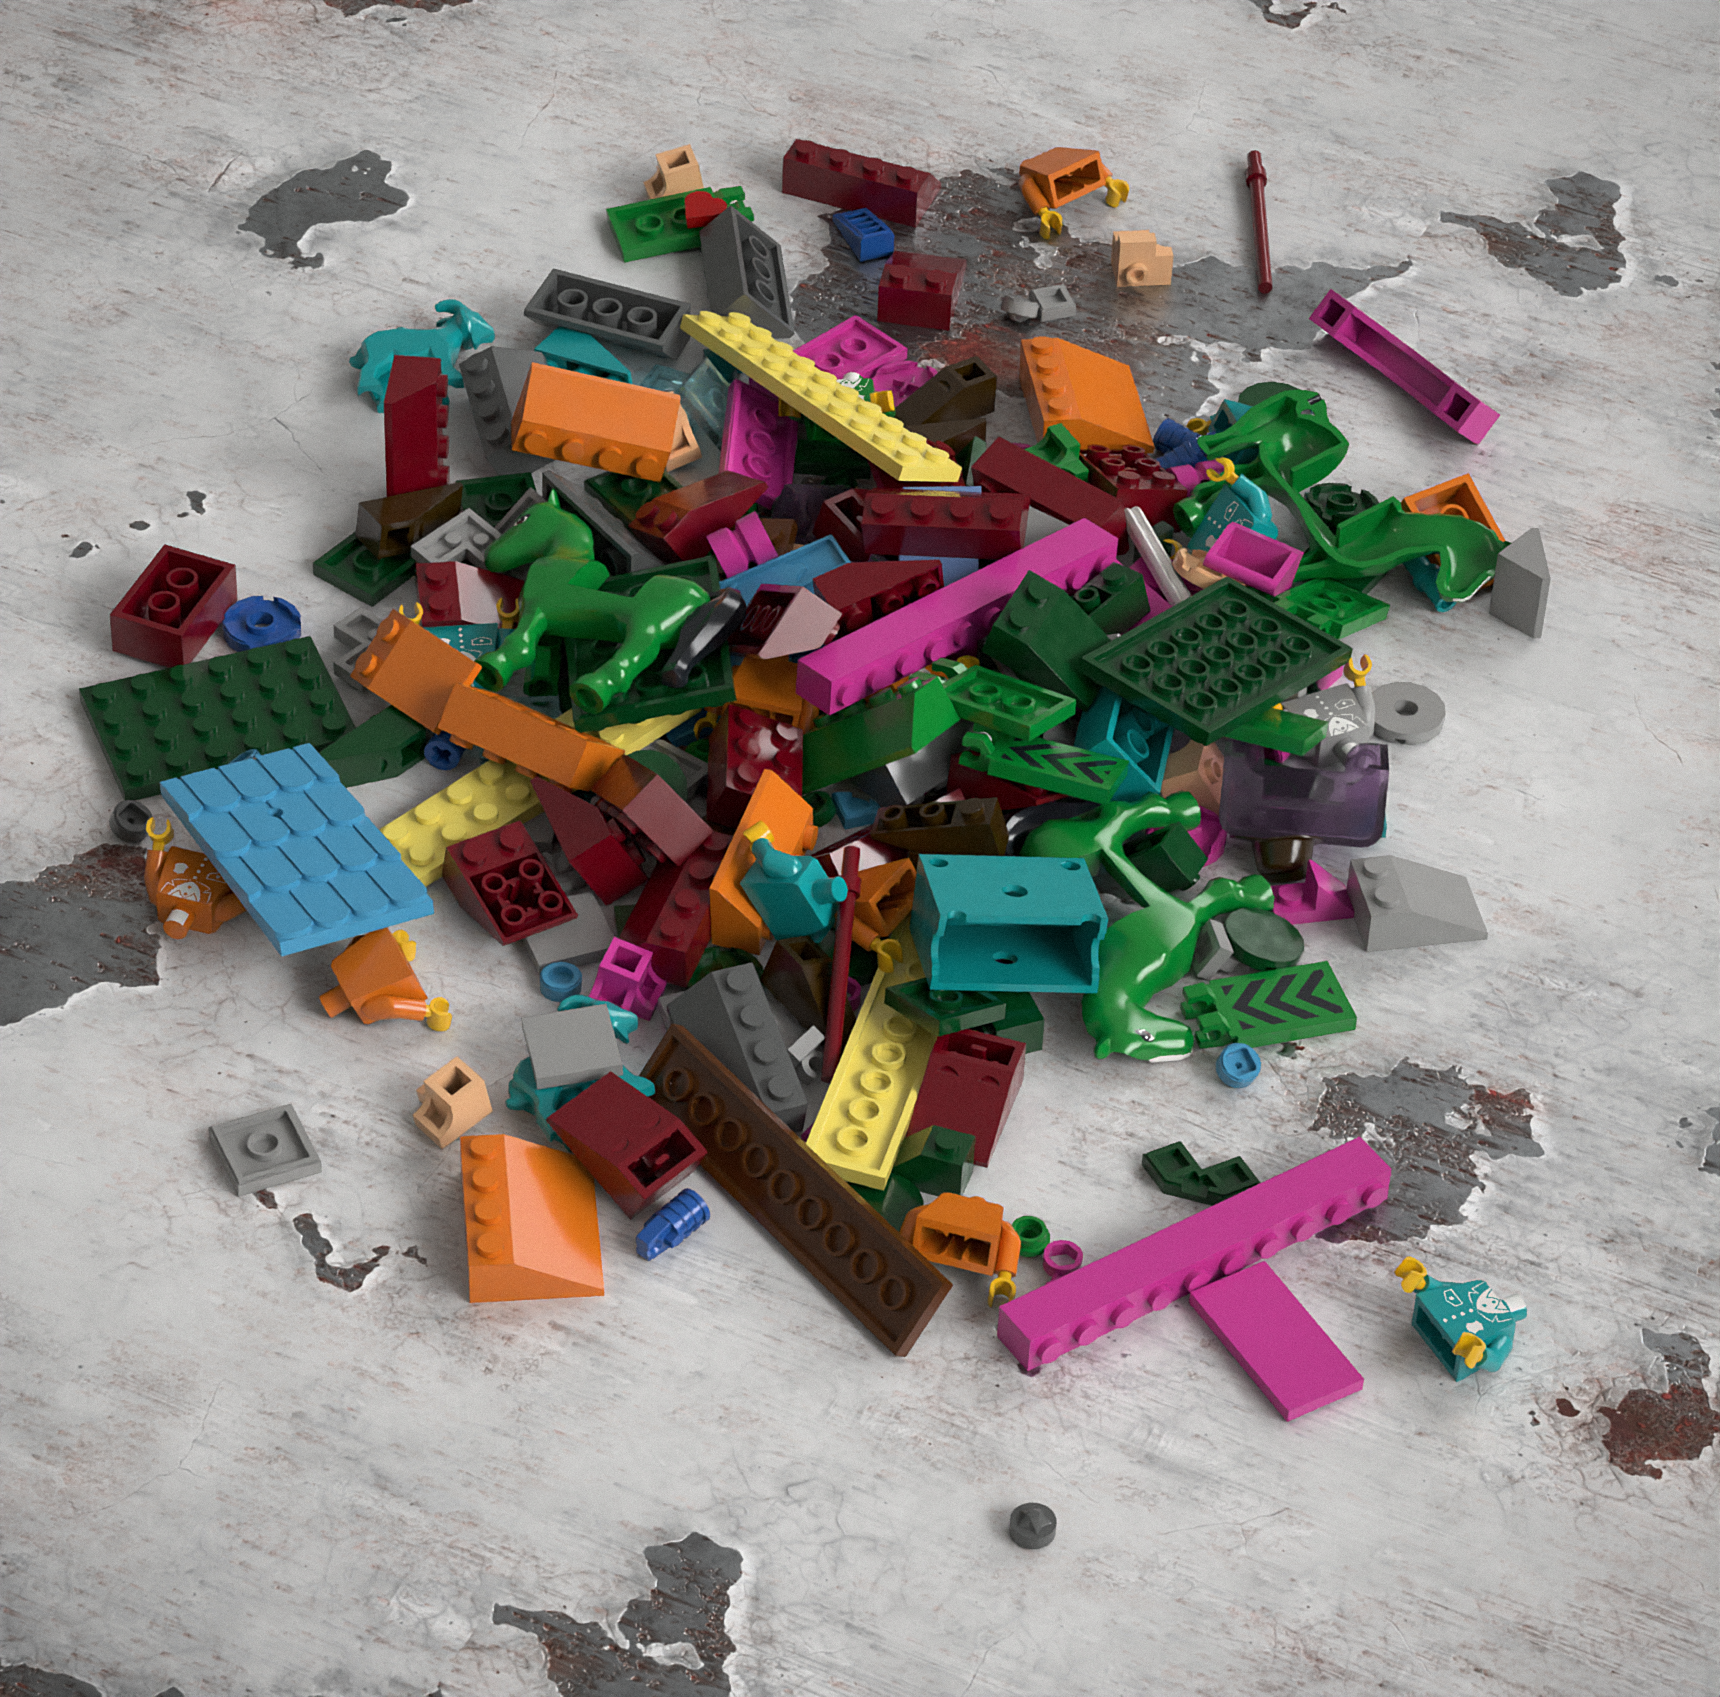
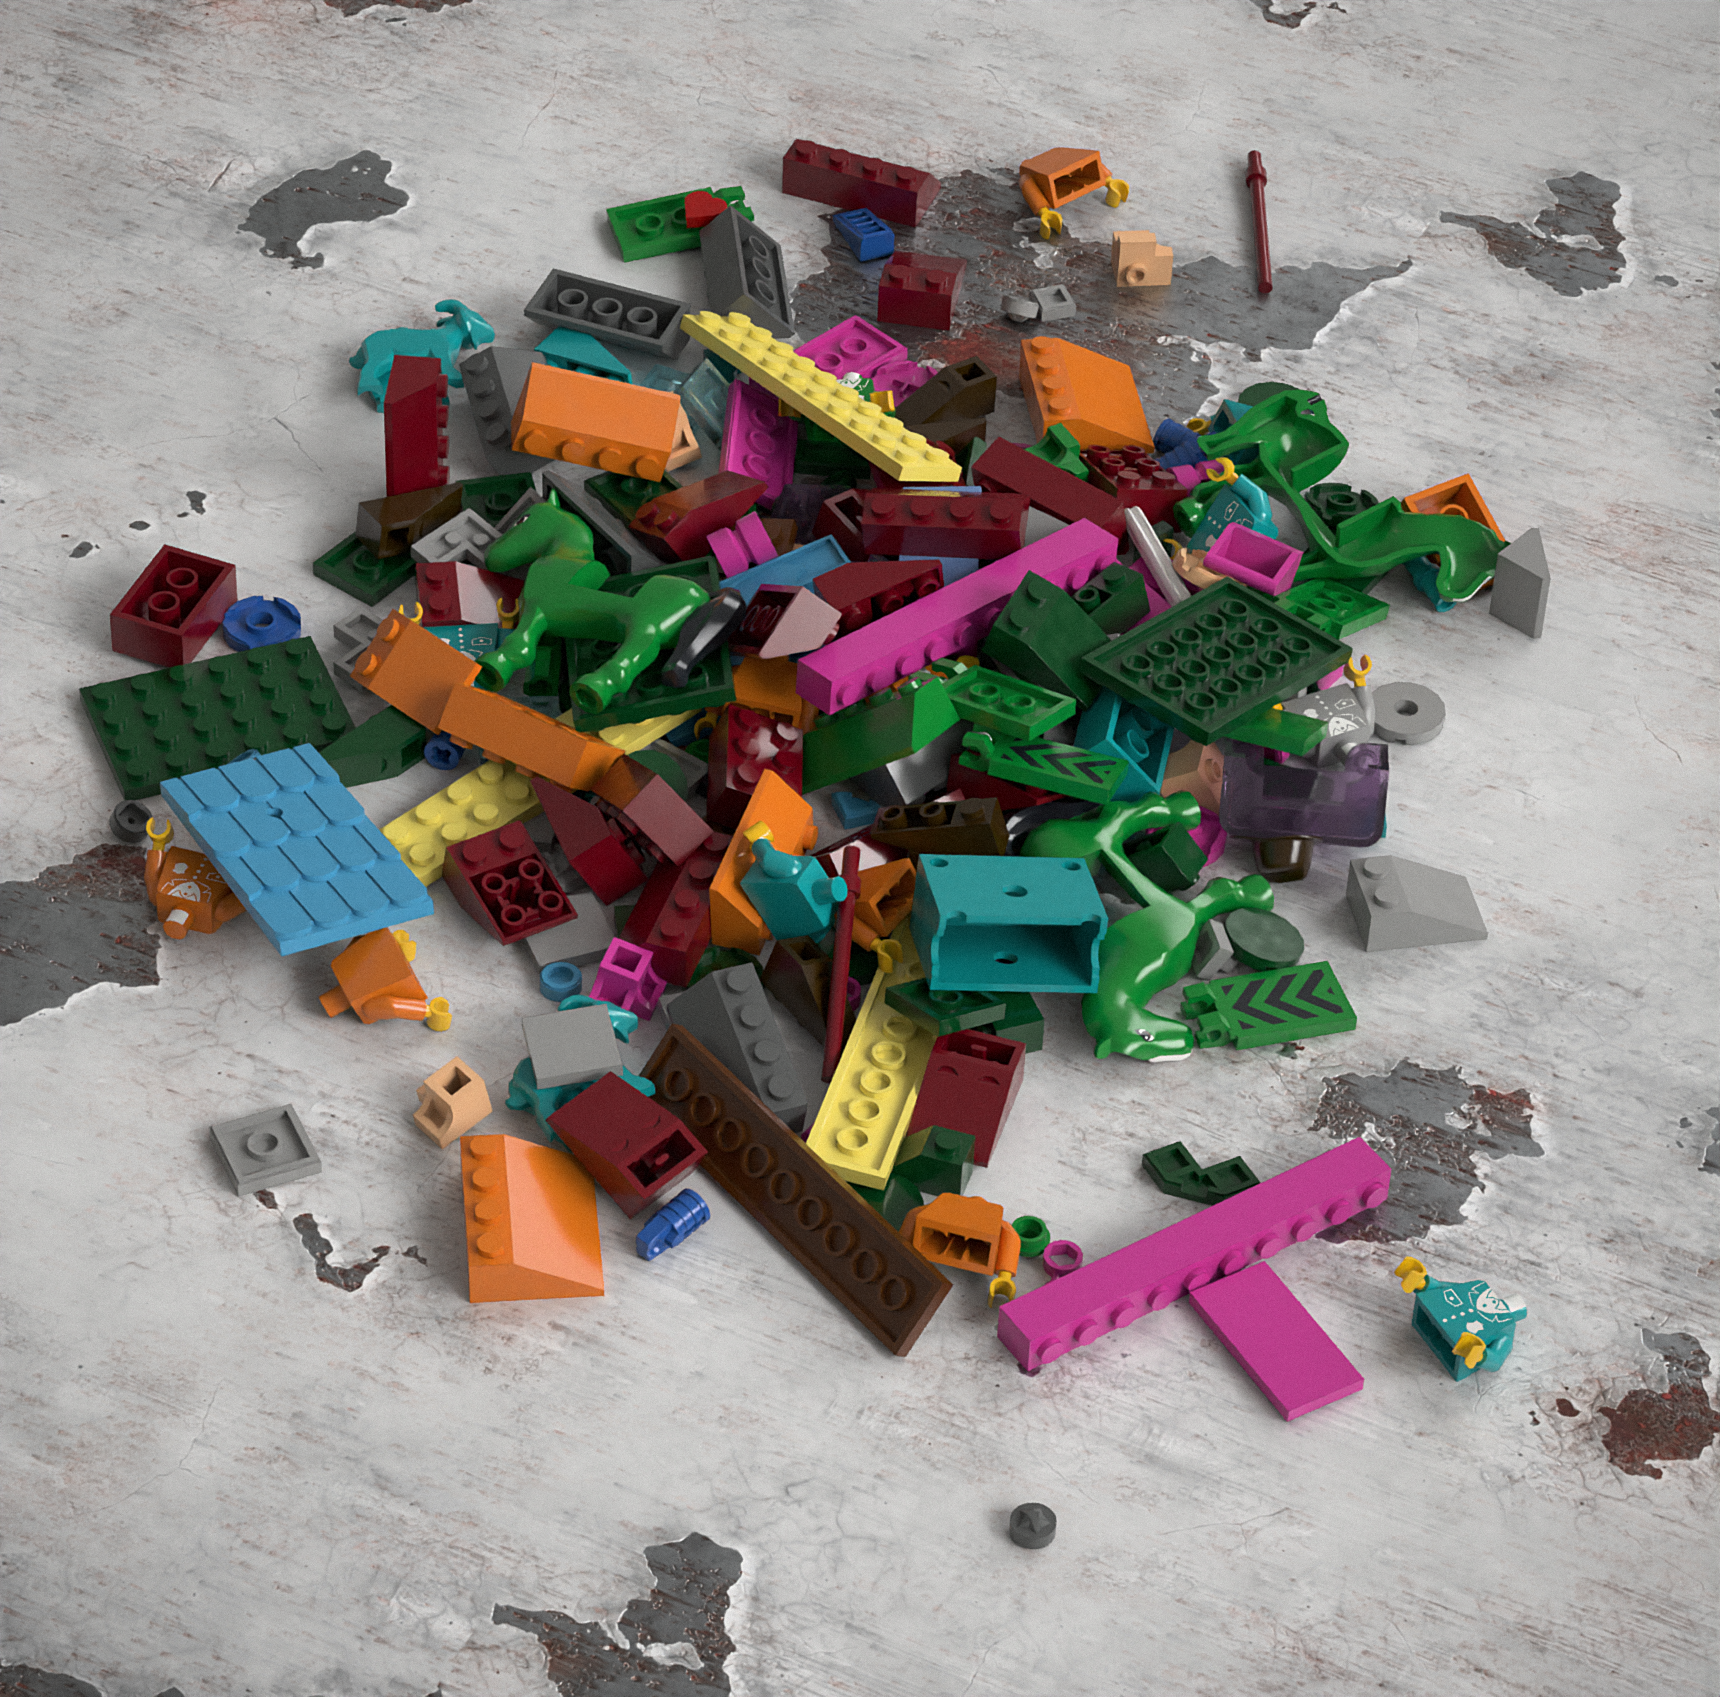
(675, 173): light nougat brick -> none
(804, 1053): light grey tile -> none
(822, 807): dark green tile -> none
(1238, 1065): dark azure tile -> none
(1315, 900): dark pink slope -> none
(1404, 367): dark pink arch -> none

